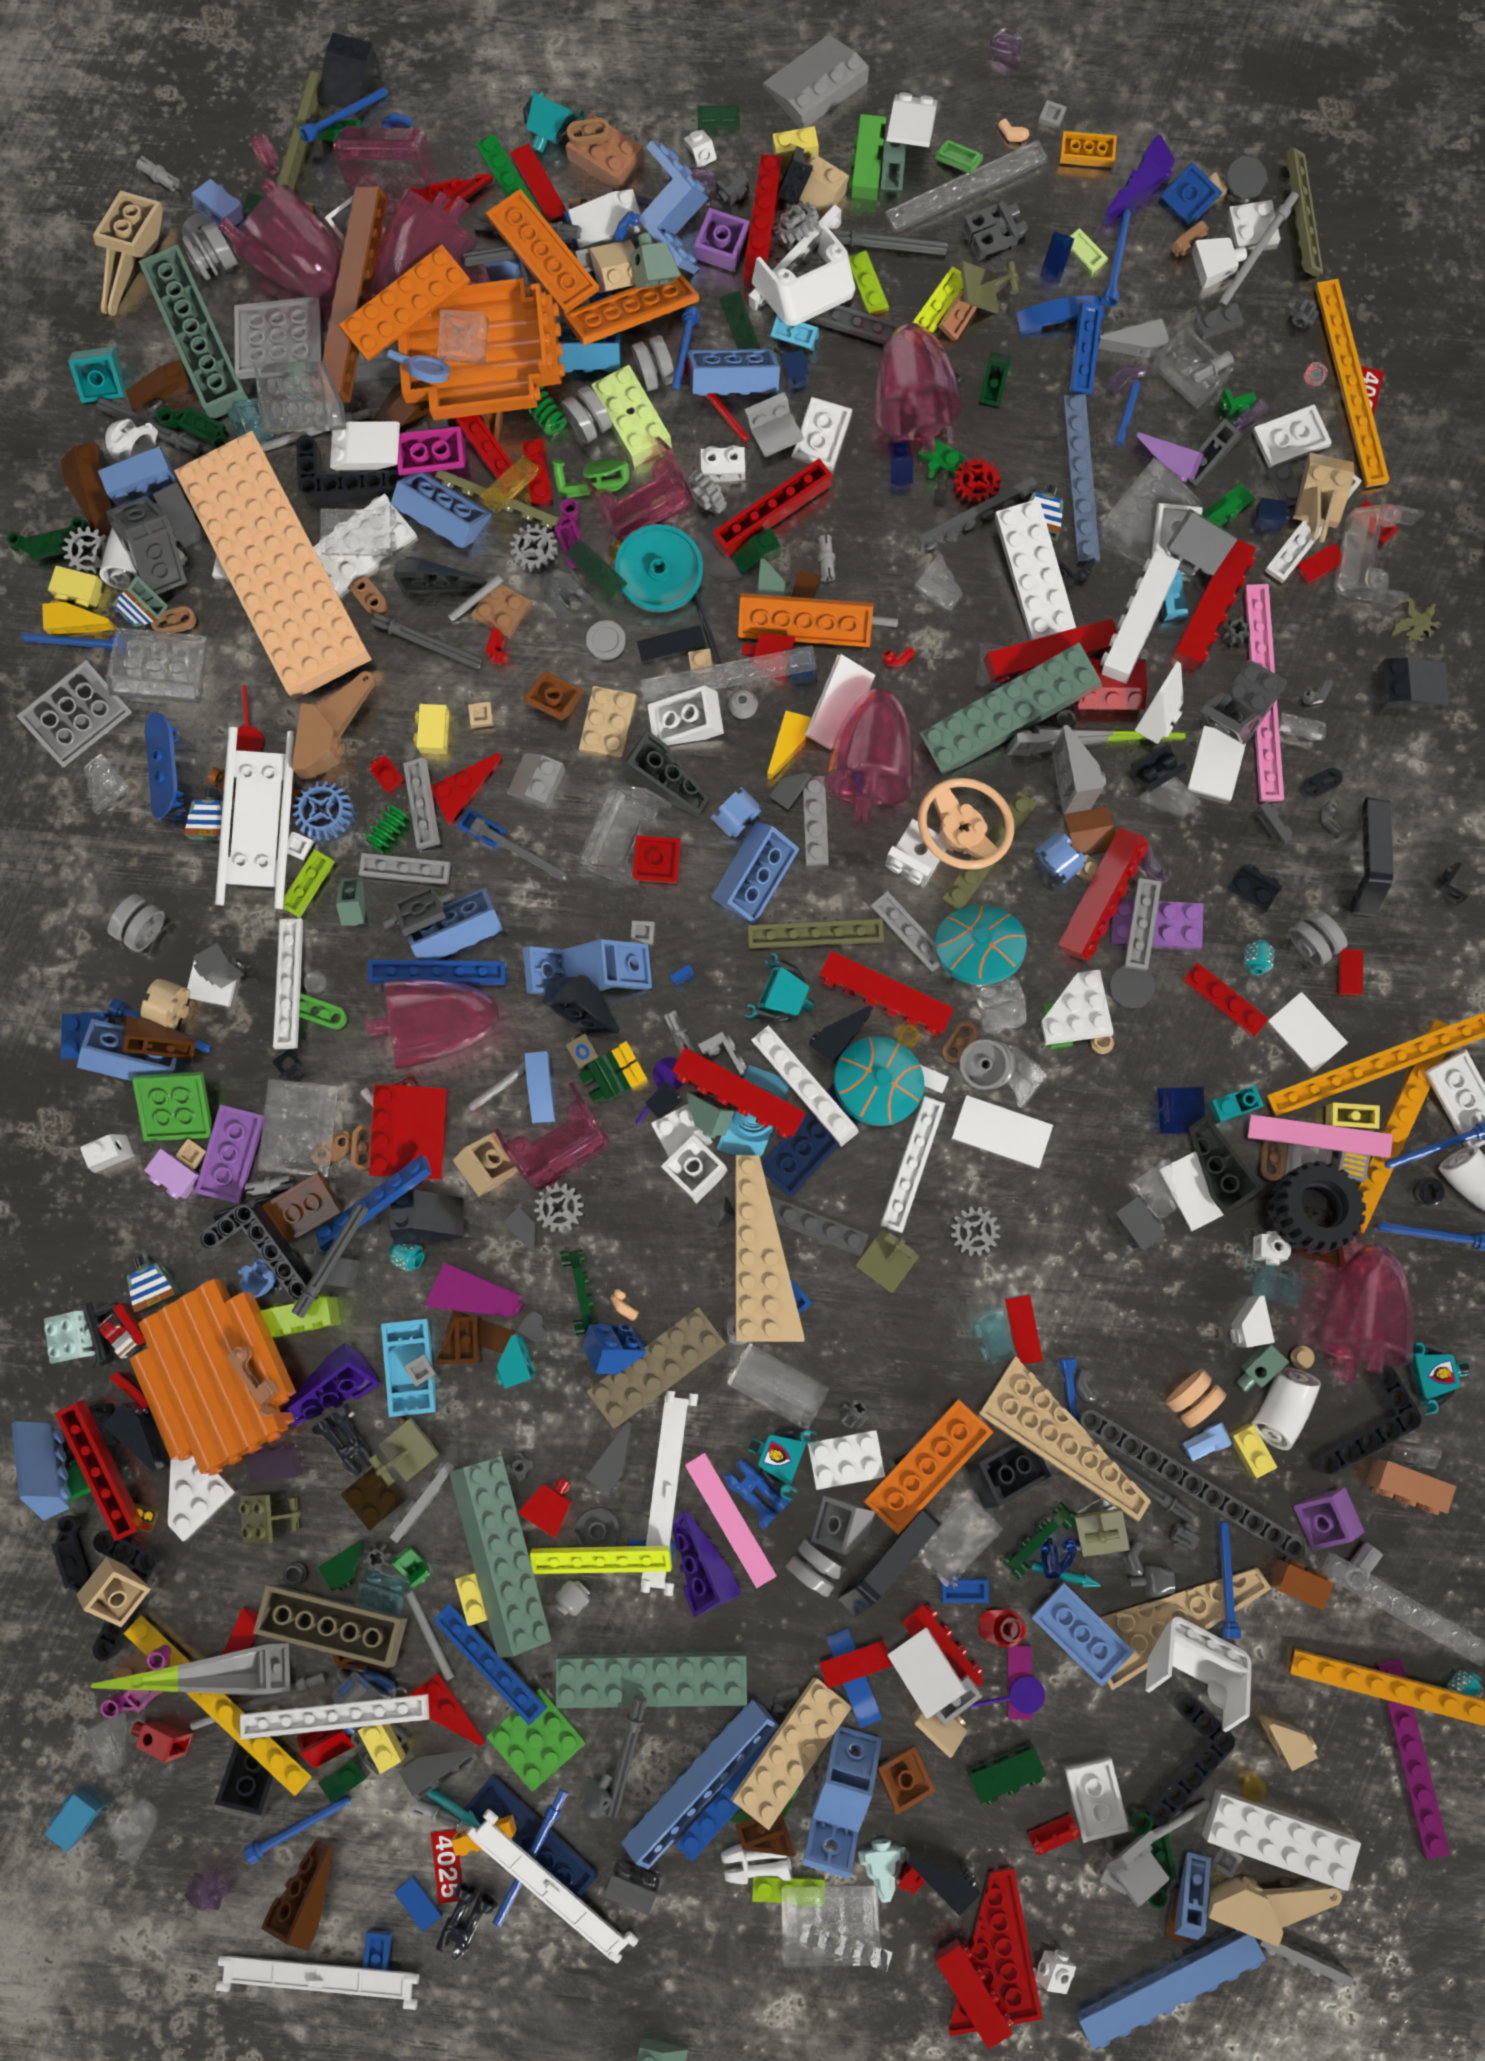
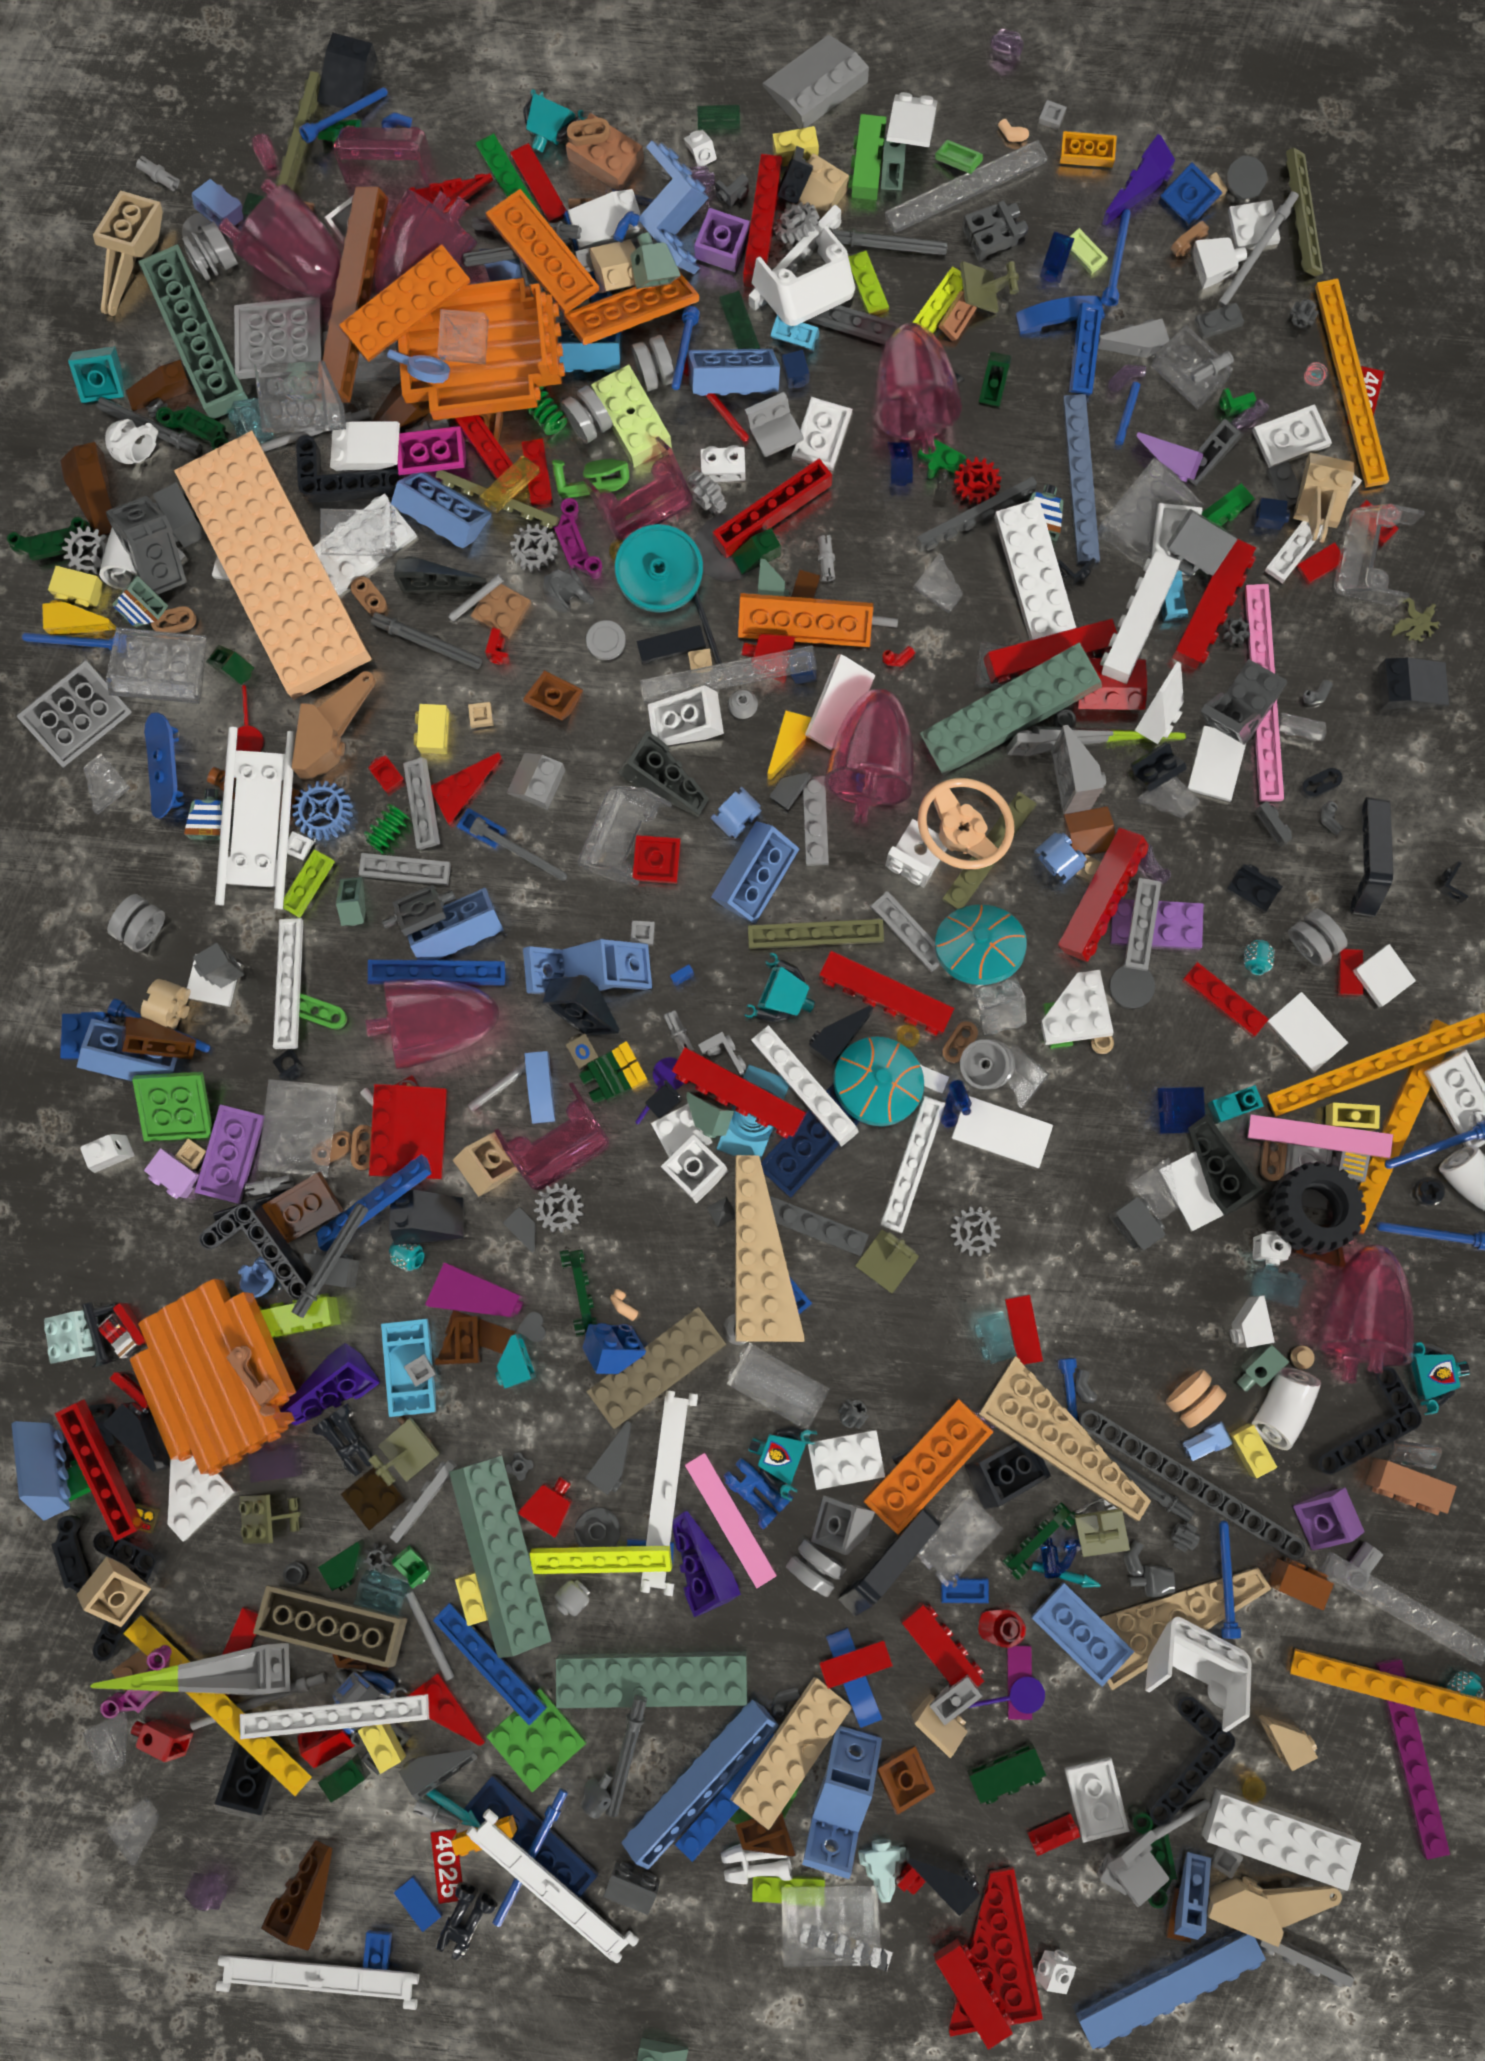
(74, 1819): dark azure brick -> none
(138, 476): medium blue brick -> none
(150, 1285): torso -> none
(230, 664): none -> dark green slope
(255, 1851): blue piece -> none
(315, 982): clear plate -> none
(596, 569): clear green tile -> none
(607, 722): tan plate -> none
(927, 1673): white tile -> none
(959, 1096): none -> clear blue plant
(1384, 975): none -> white tile

